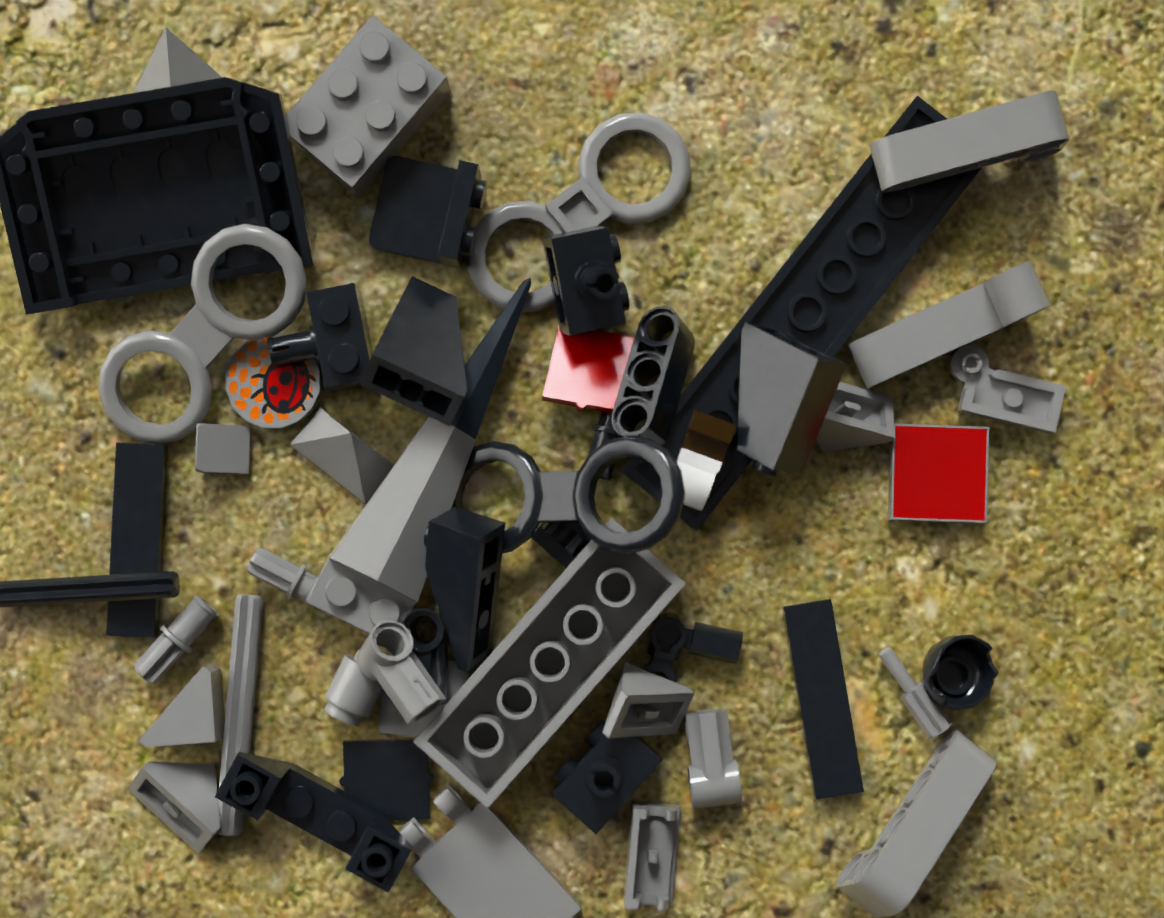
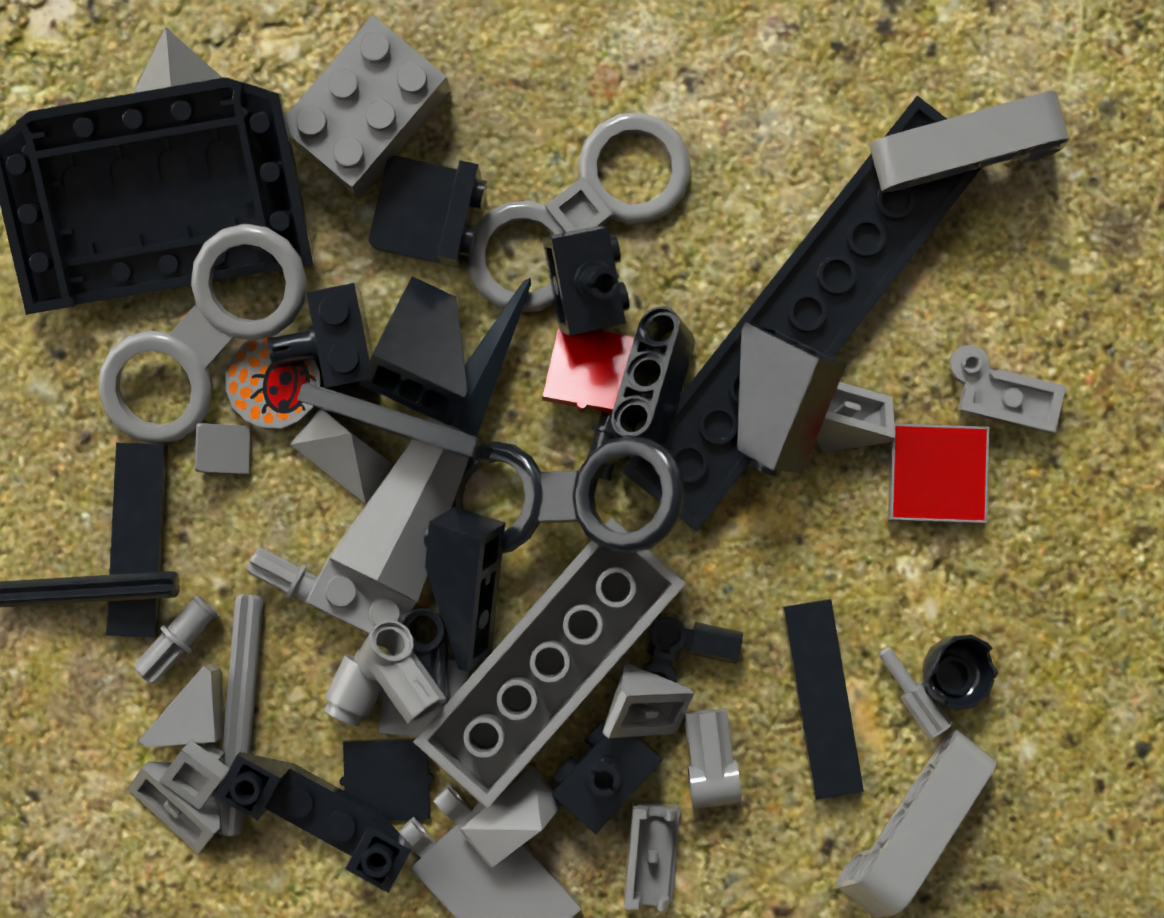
(195, 772): none -> light grey tile
(396, 422): none -> black tile
(512, 818): none -> light grey slope
(561, 540): black tile -> none
(702, 455): leg -> none
(949, 324): light grey beam -> none

